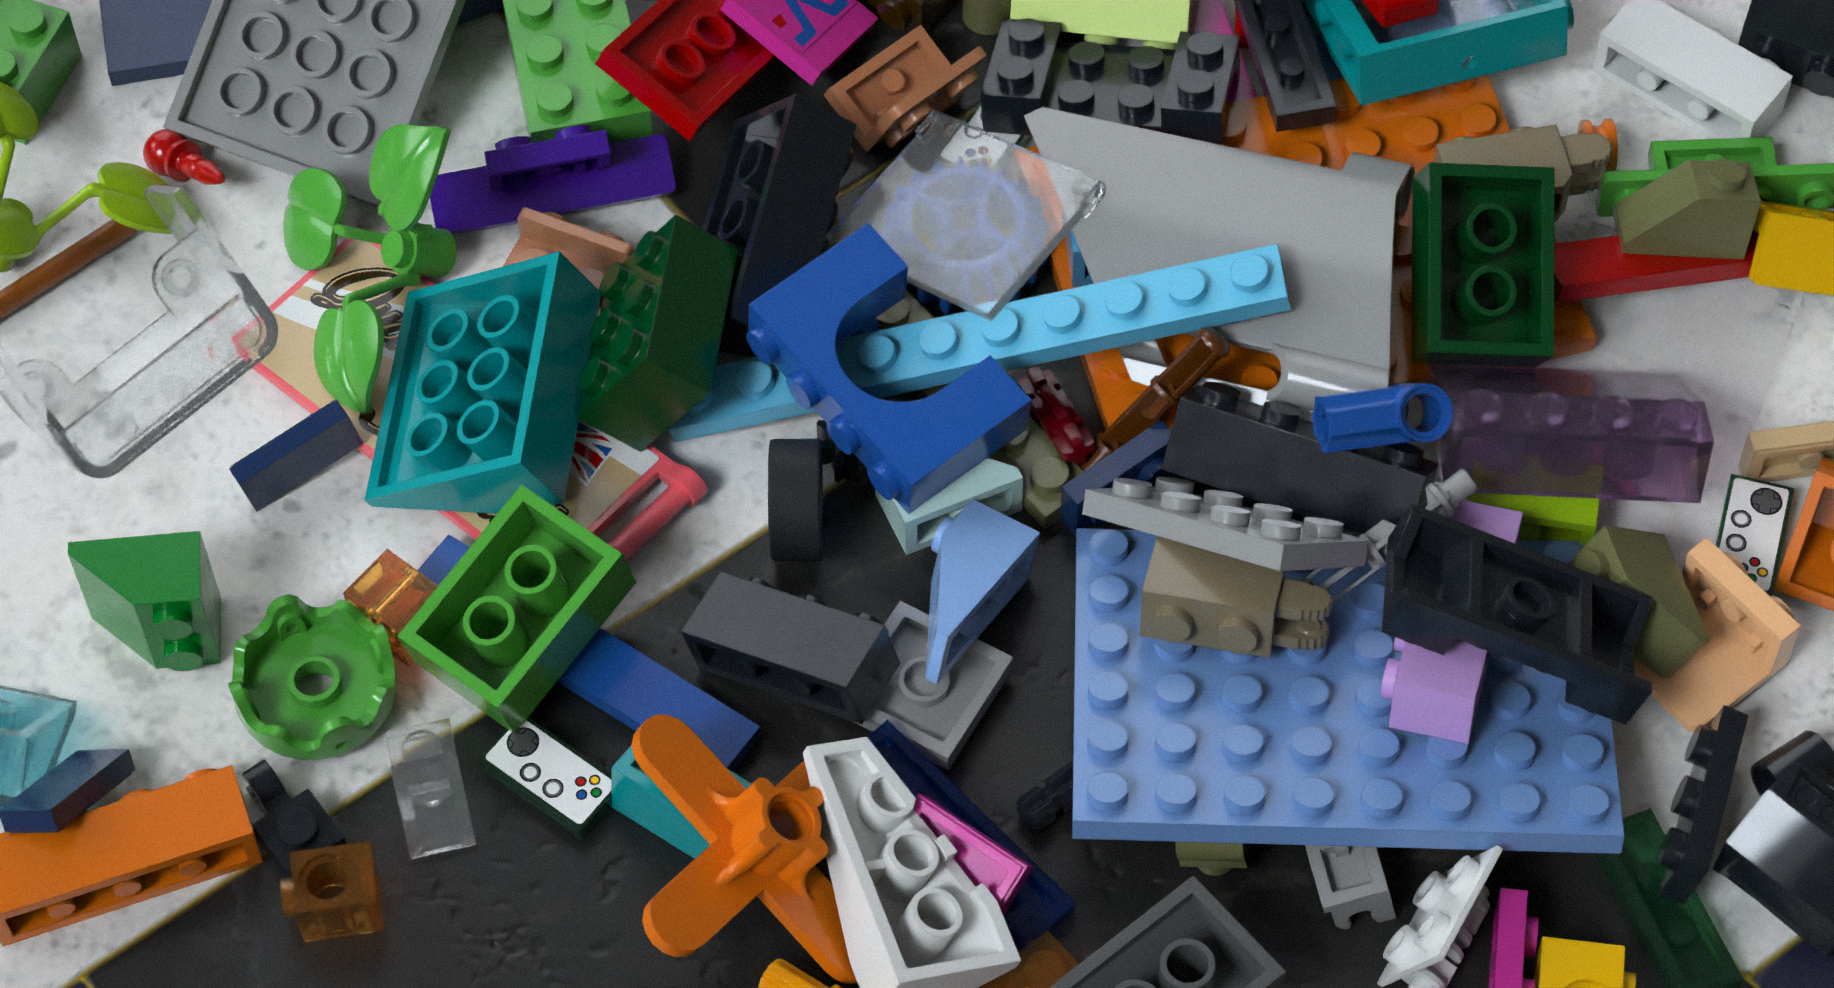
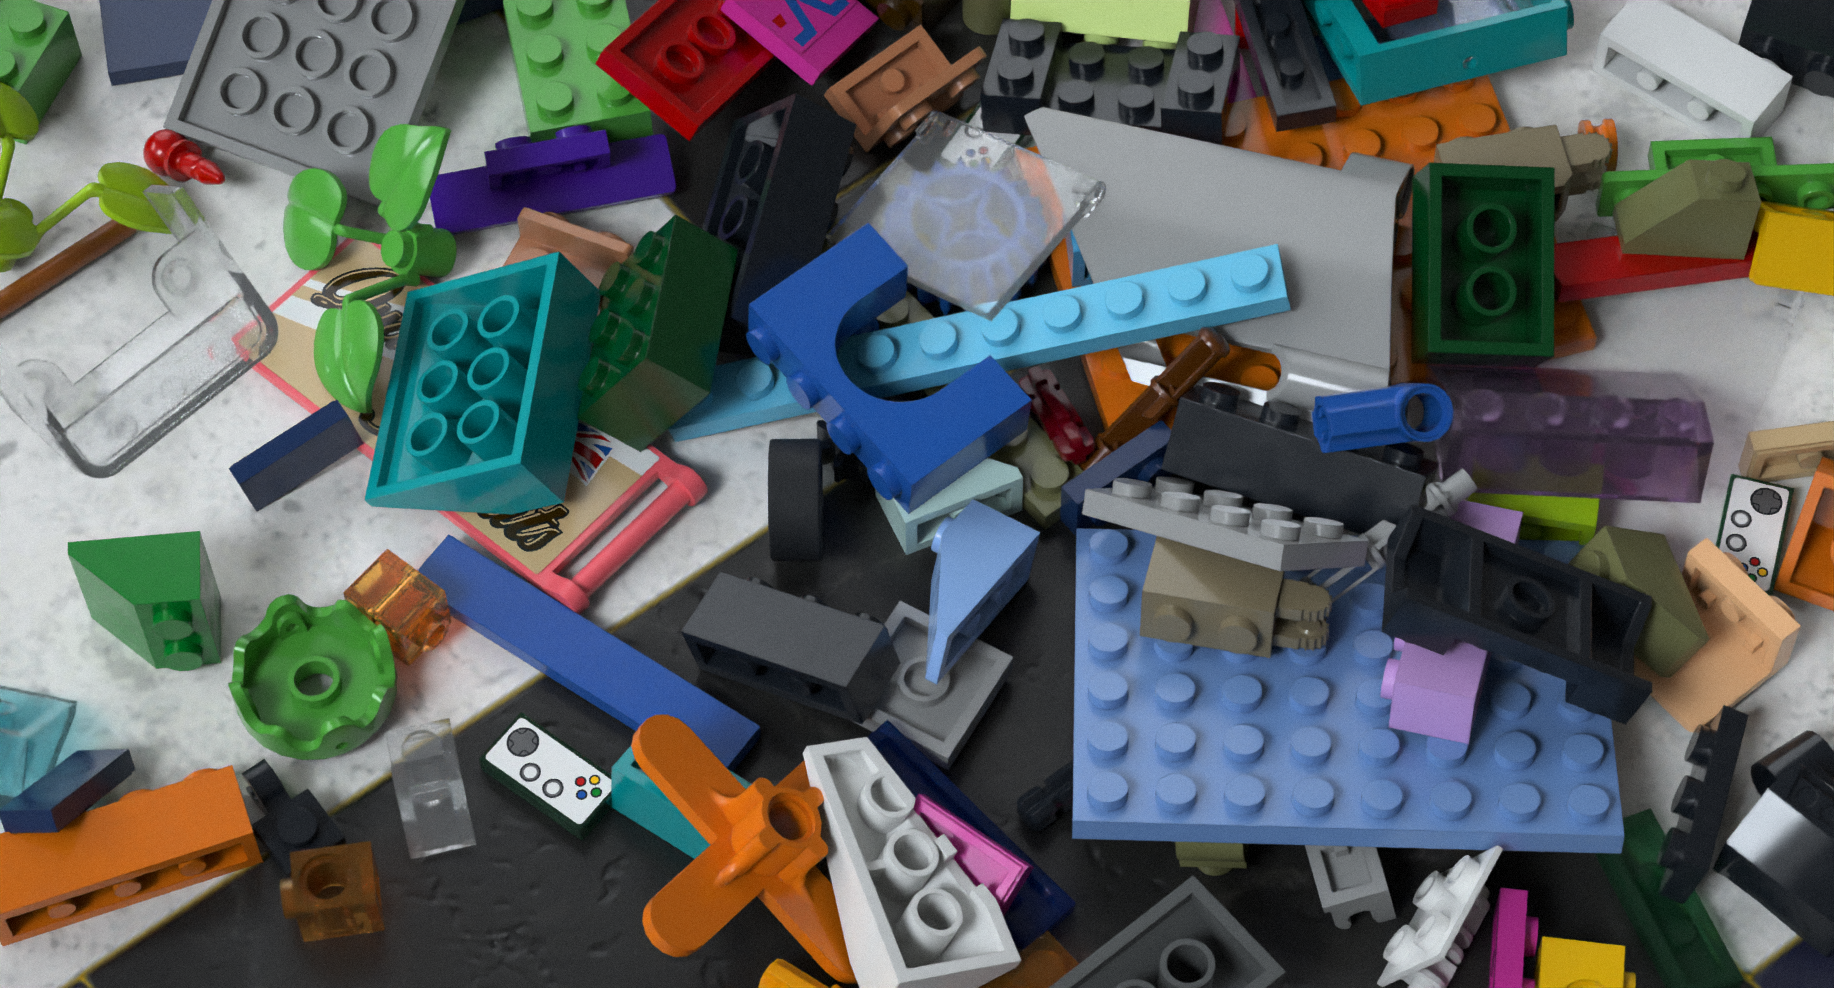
(517, 608): bright green brick -> none

